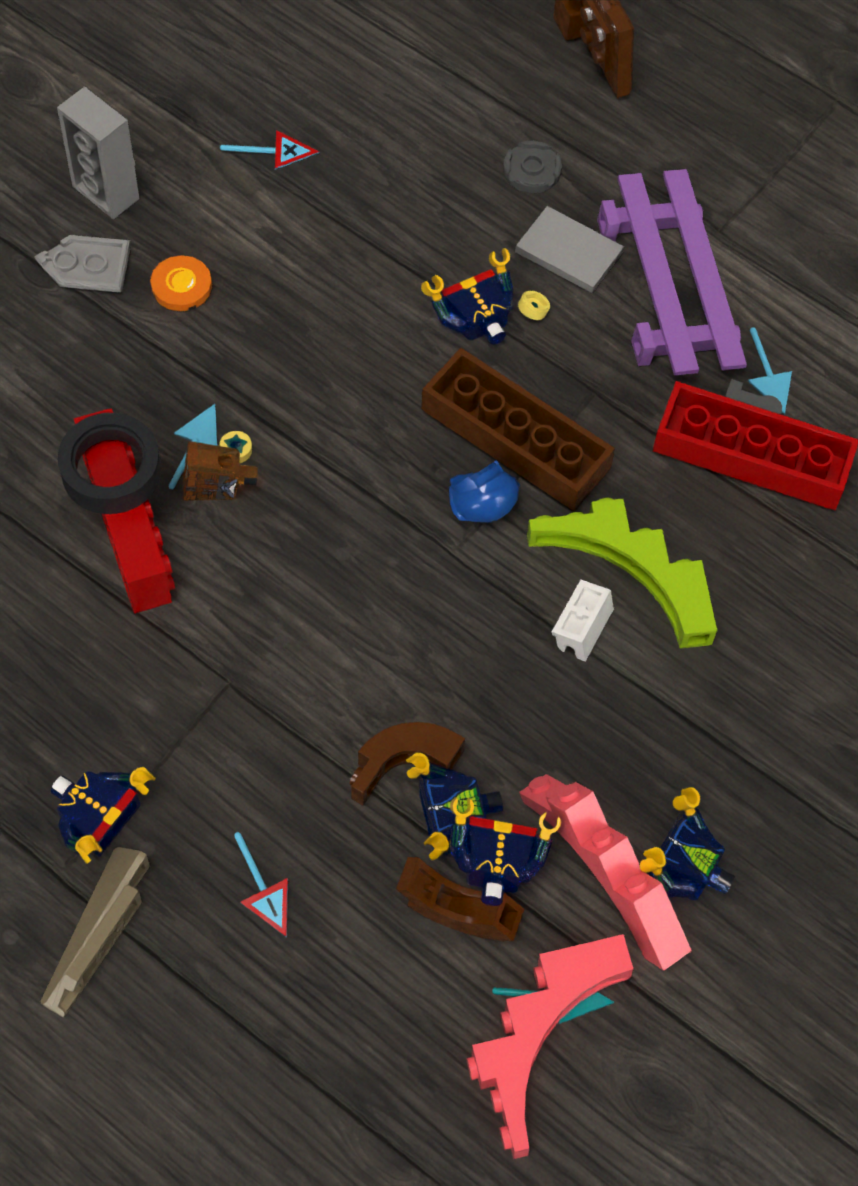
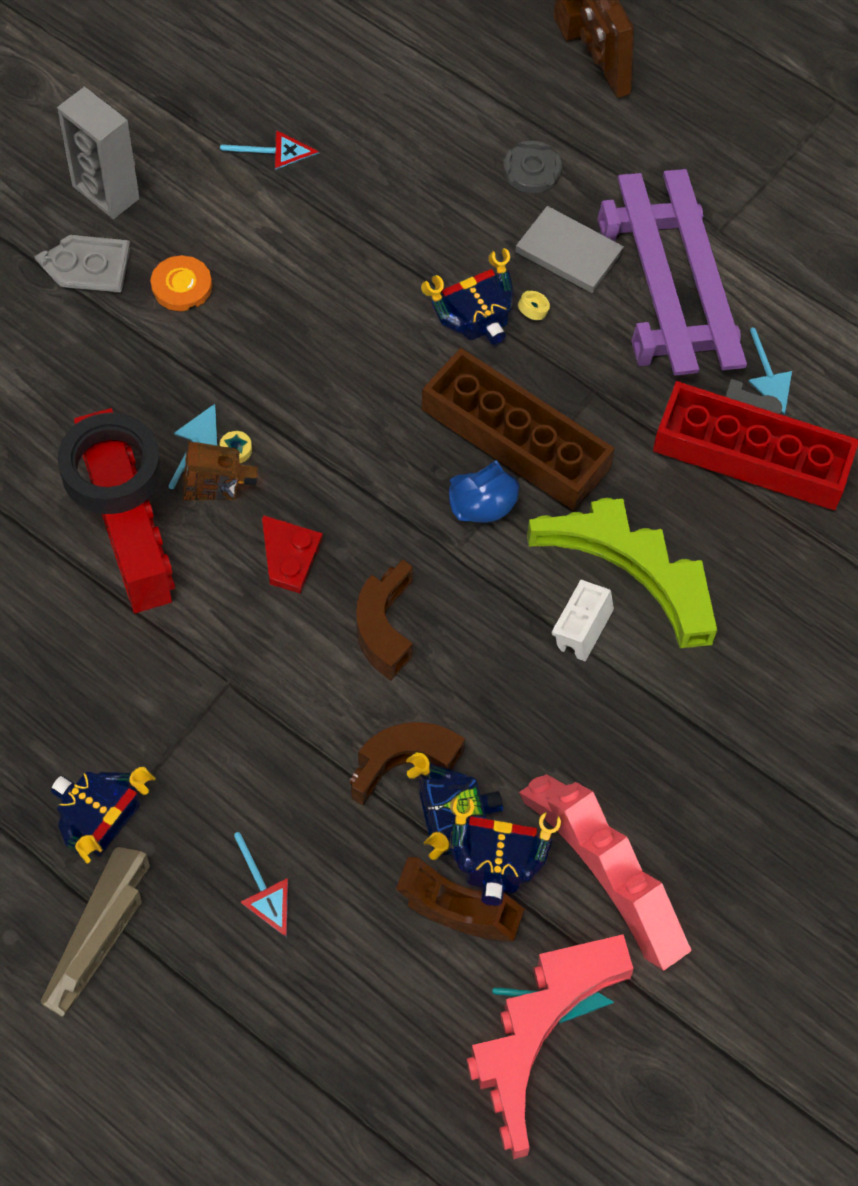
(289, 553): none -> red wing
(378, 640): none -> reddish brown arch
(688, 854): torso -> none

